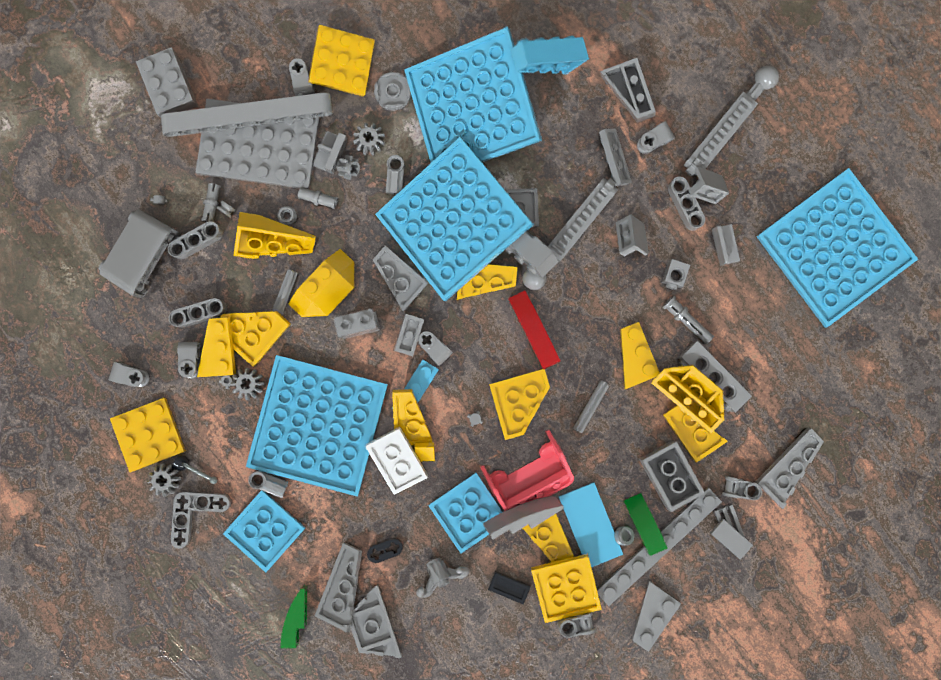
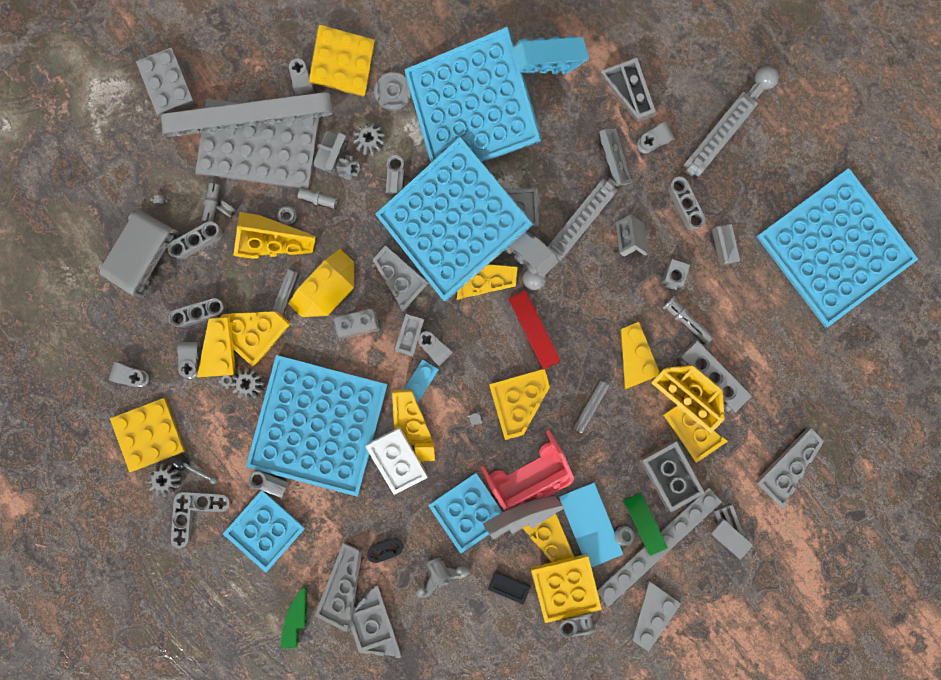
(709, 186): light grey panel -> none
(738, 488): light grey piece -> none

